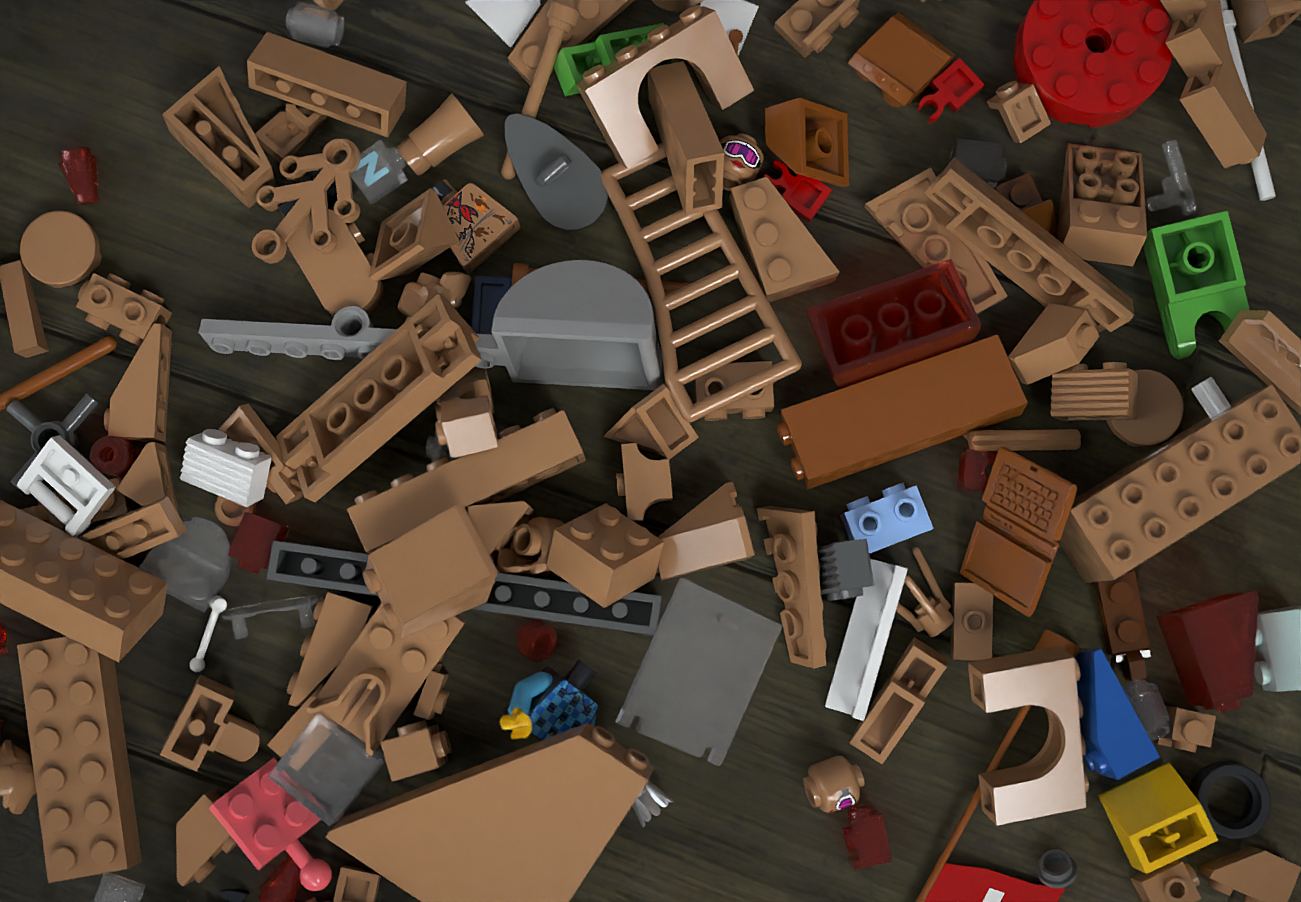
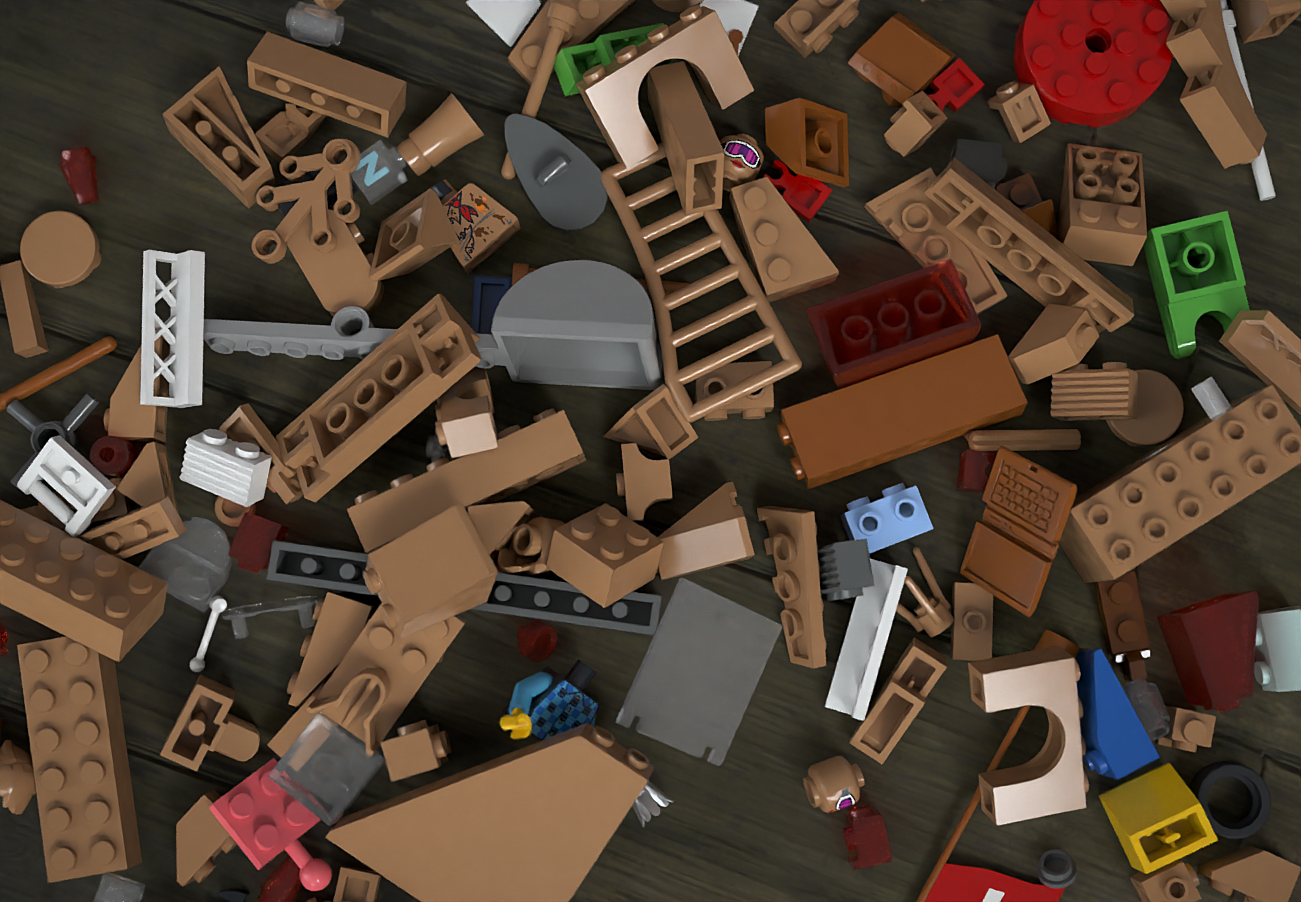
(113, 304): medium nougat brick -> none
(185, 330): none -> white fence
(416, 295): medium nougat head -> none
(433, 696): medium nougat bracket -> none
(914, 124): none -> medium nougat brick
(1174, 184): clear hose -> none

